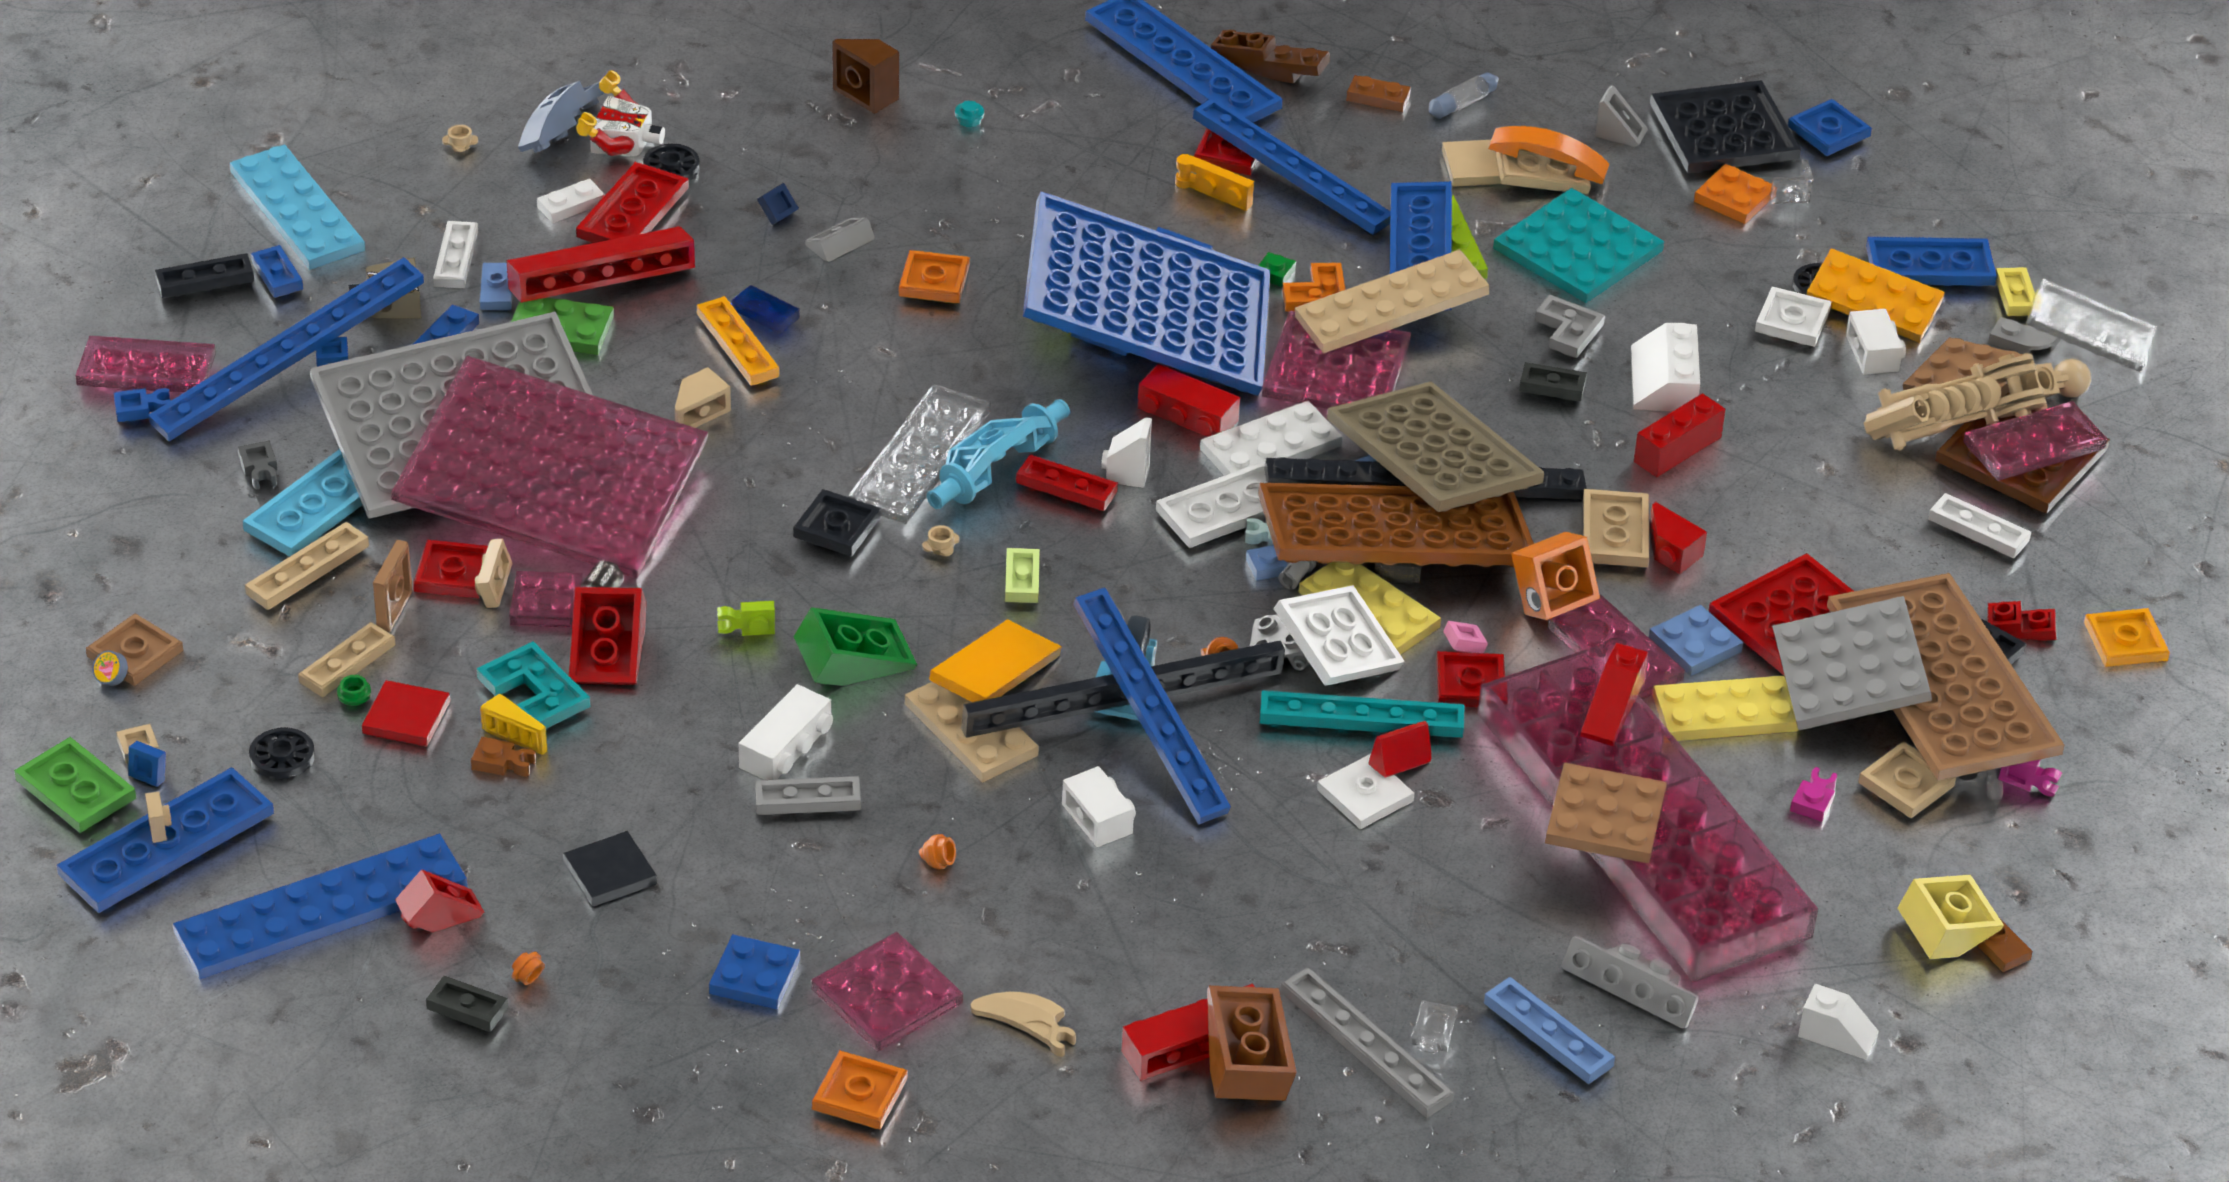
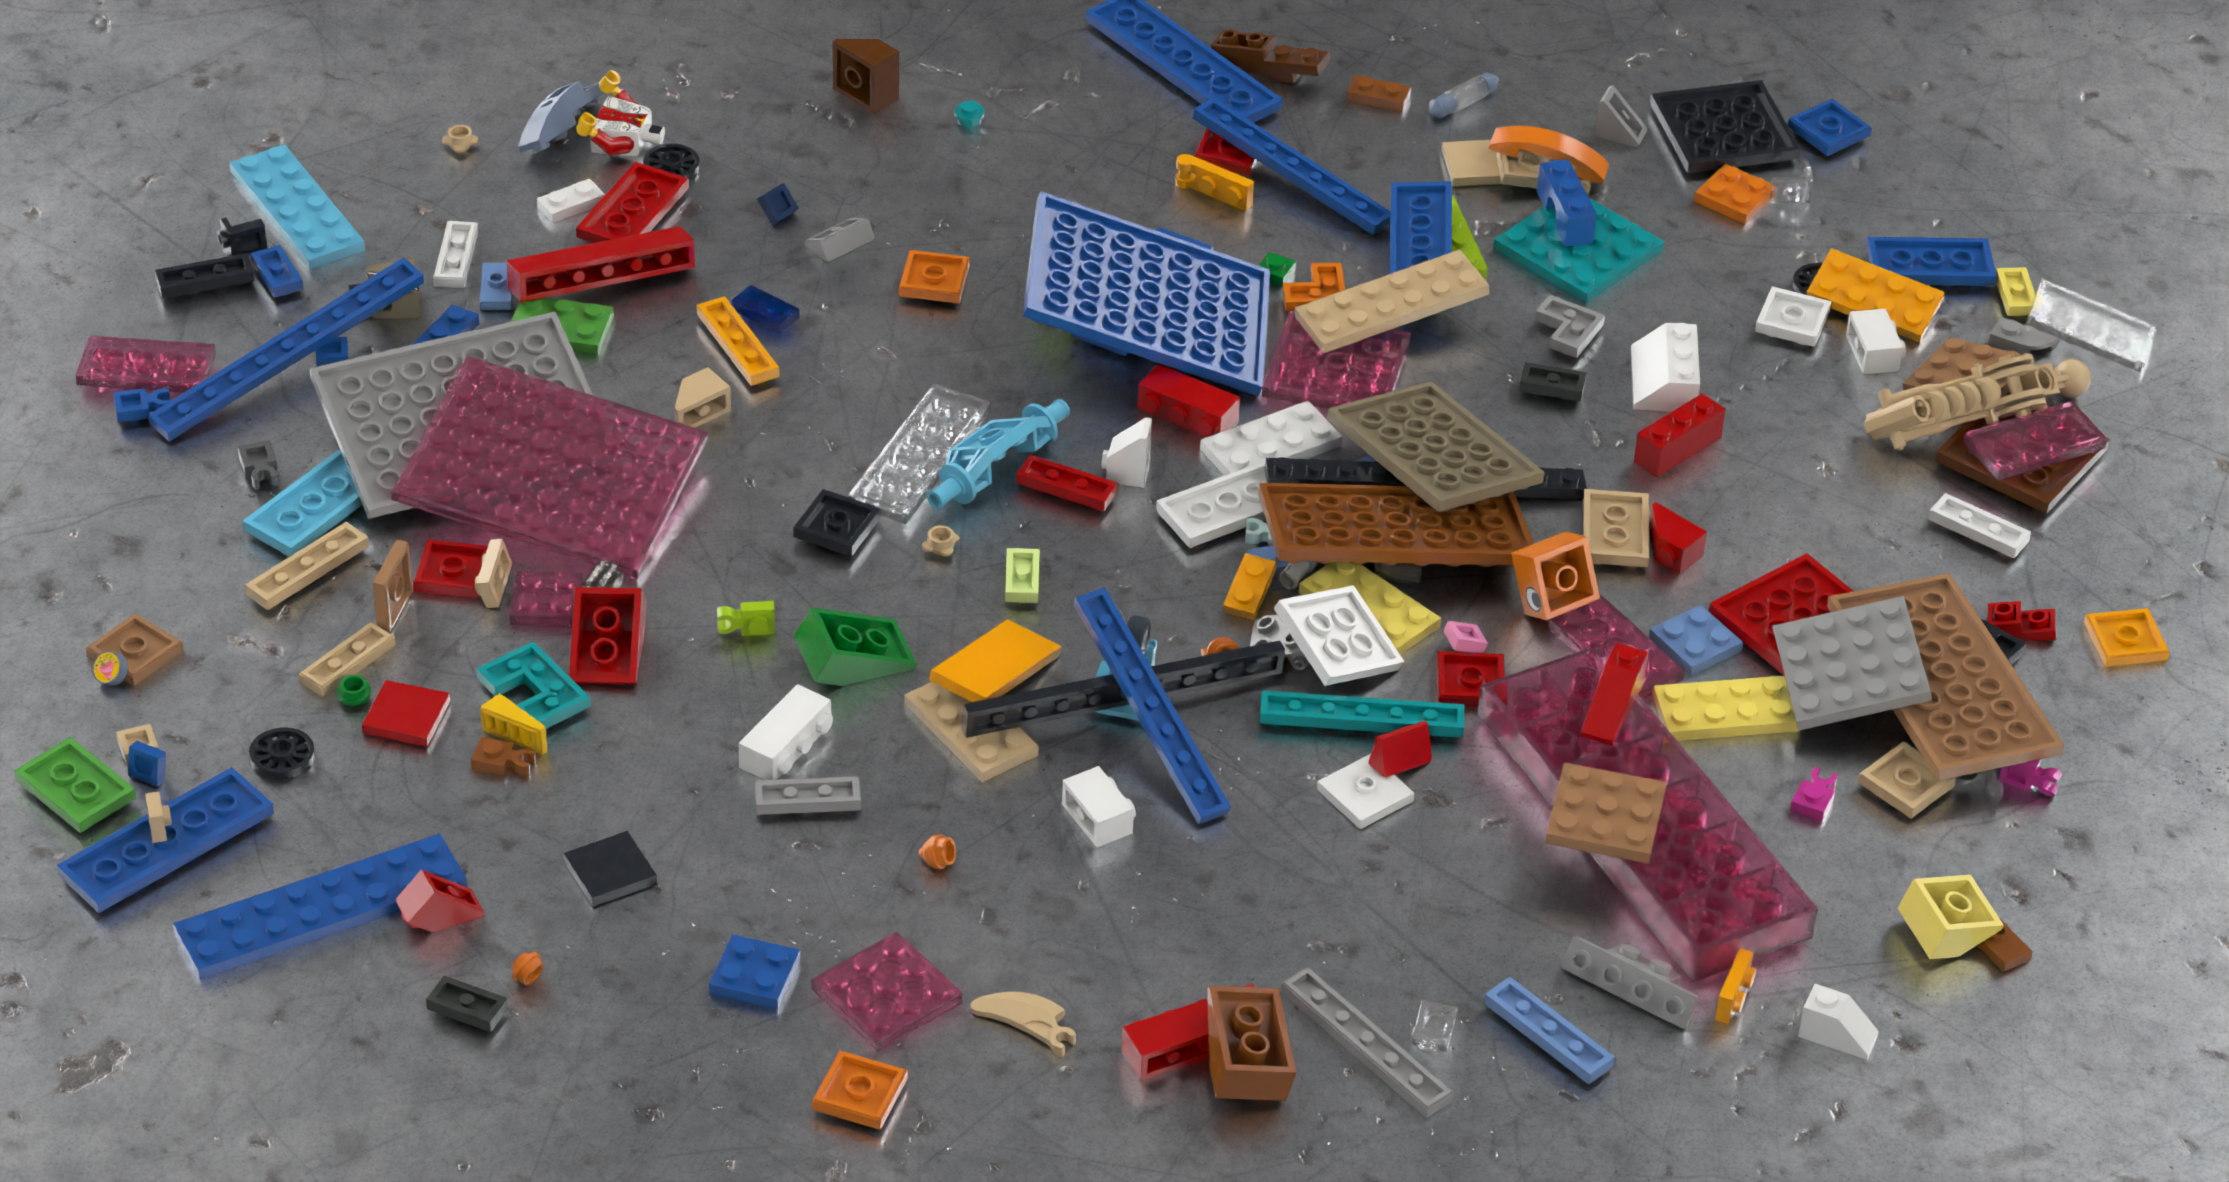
(242, 238): none -> black bracket
(1249, 586): none -> light orange plate
(1562, 190): none -> blue arch
(1732, 995): none -> light orange plate

